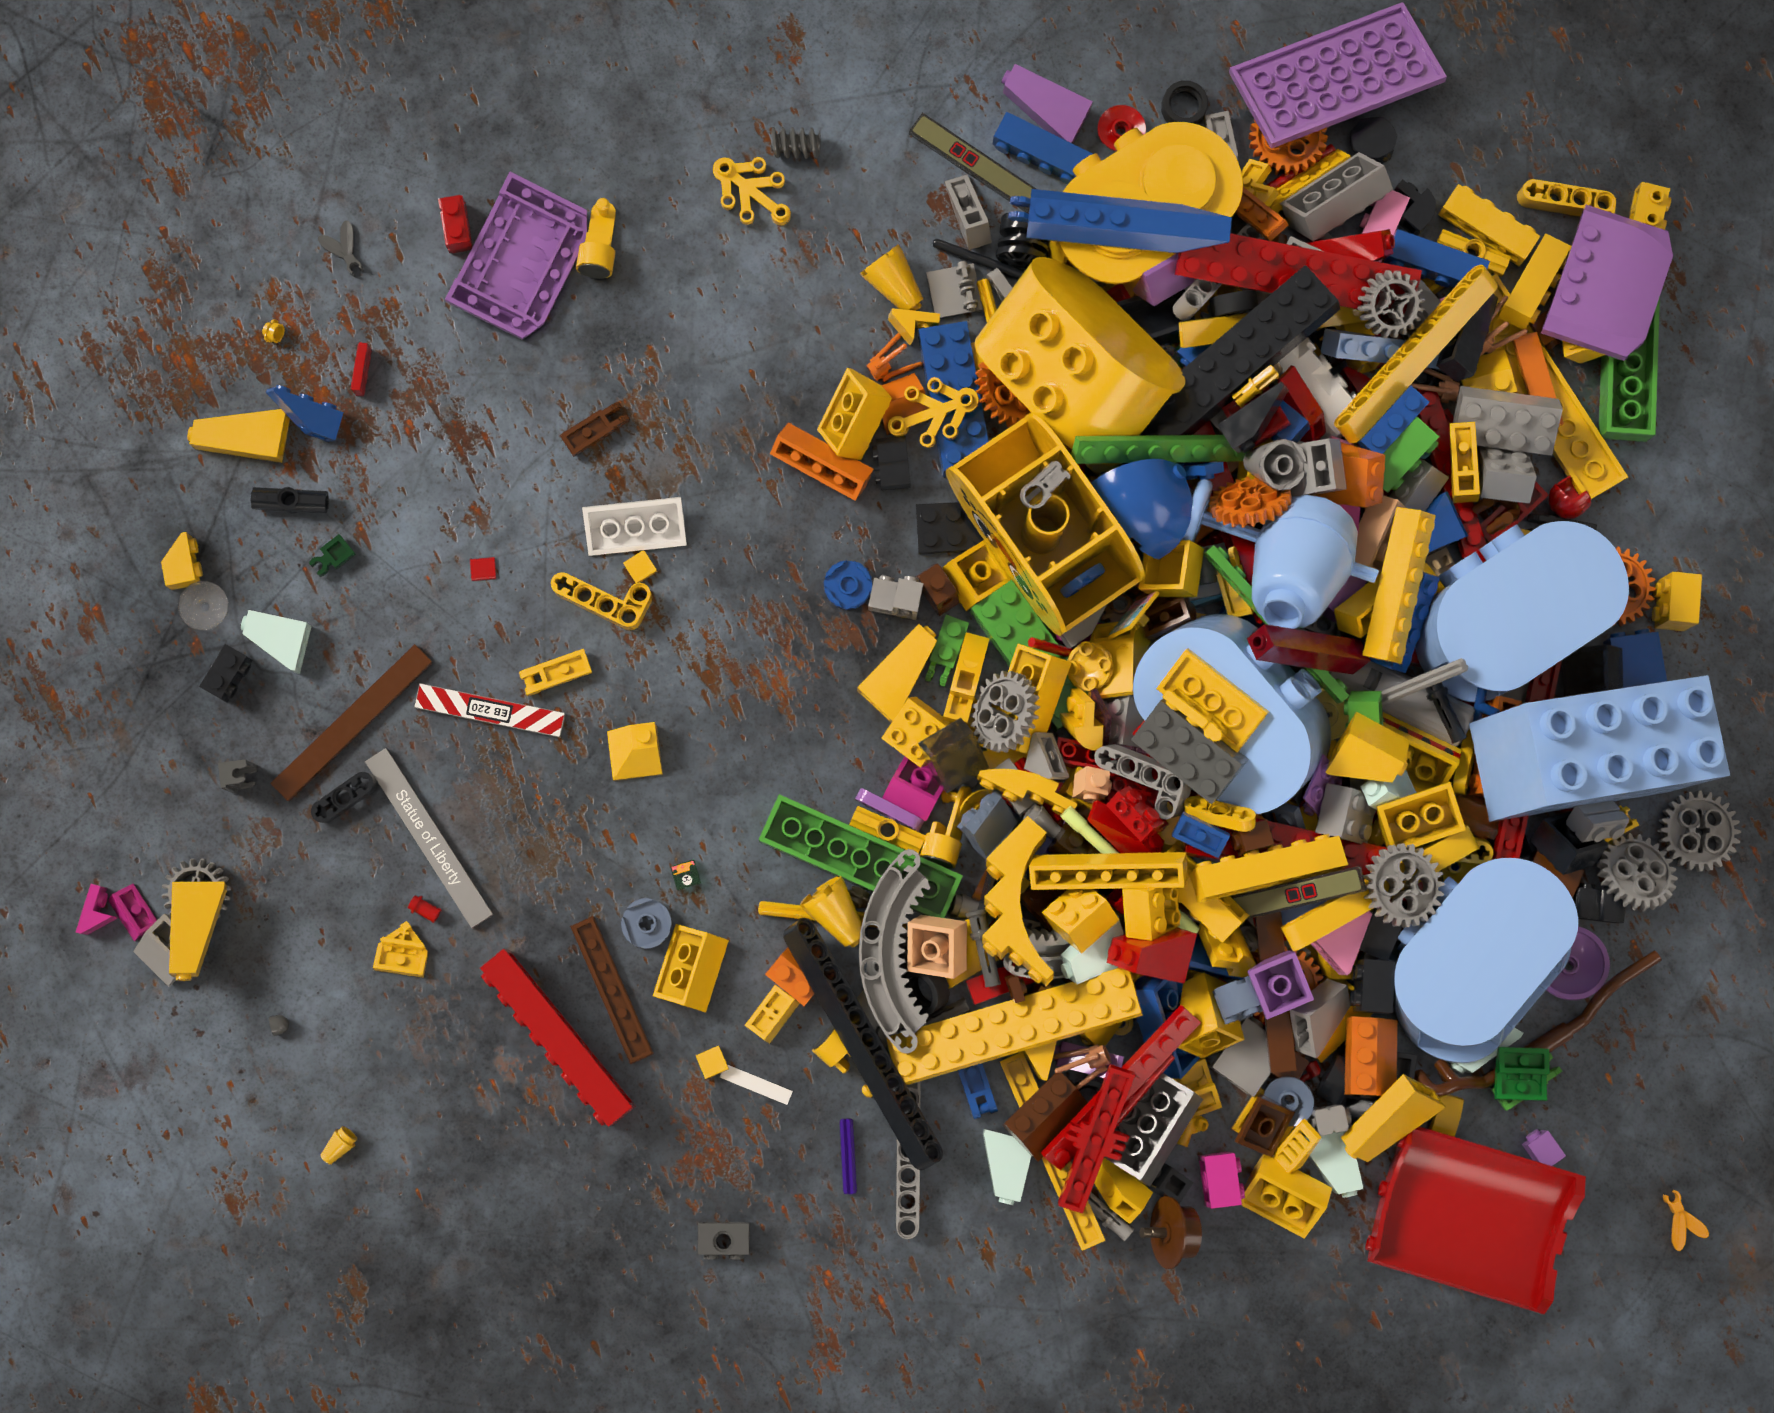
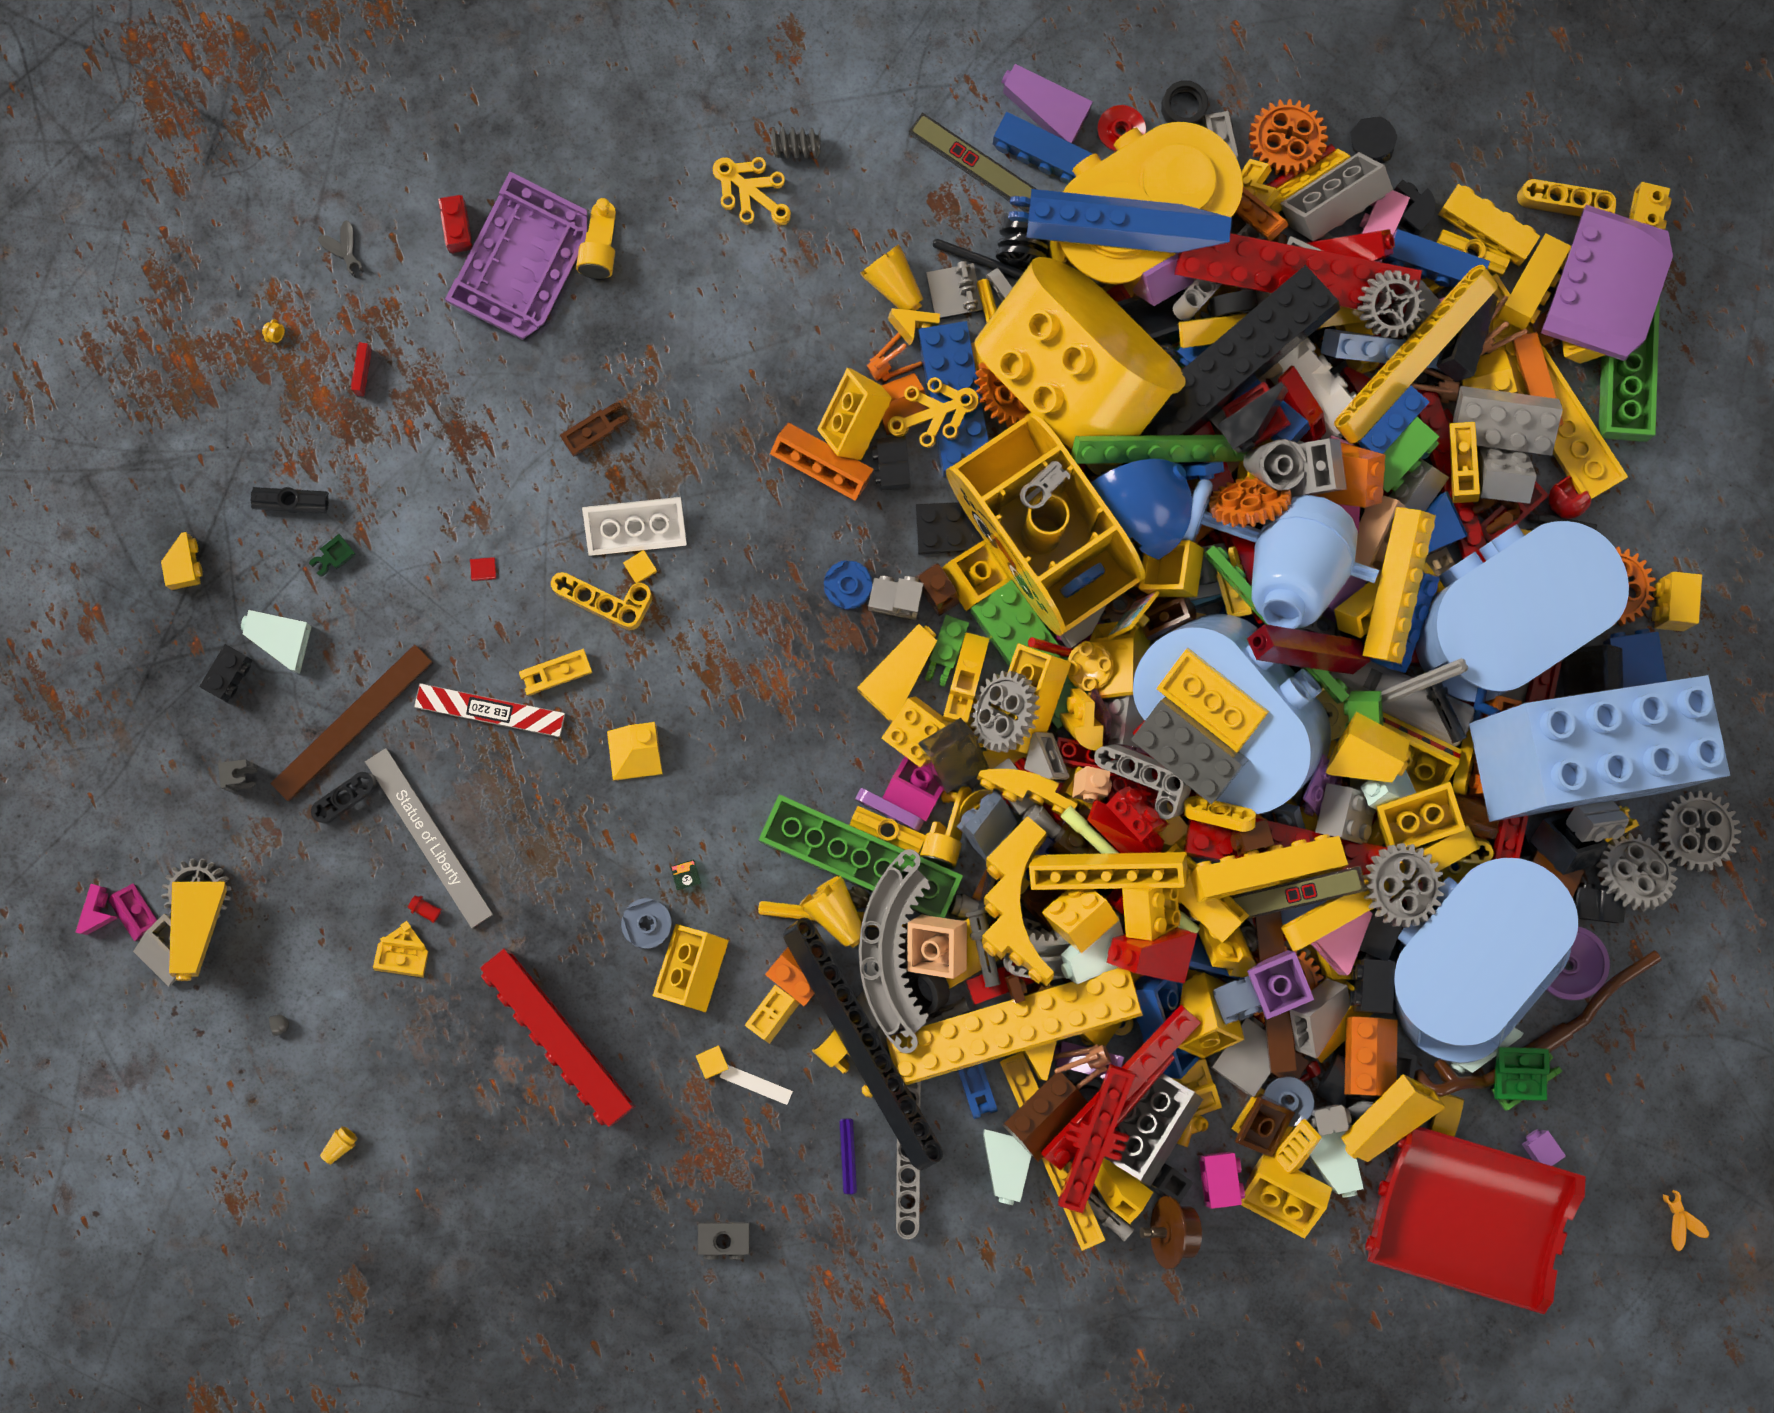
(191, 603): clear dish -> none
(245, 435): yellow slope -> none
(311, 417): blue slope -> none
(612, 990): reddish brown tile -> none
(968, 212): light grey slope -> none
(1195, 713): yellow hinge -> none
(1200, 834): blue plate -> none
(1255, 386): yellow axle -> none
(1337, 75): medium lavender plate -> none

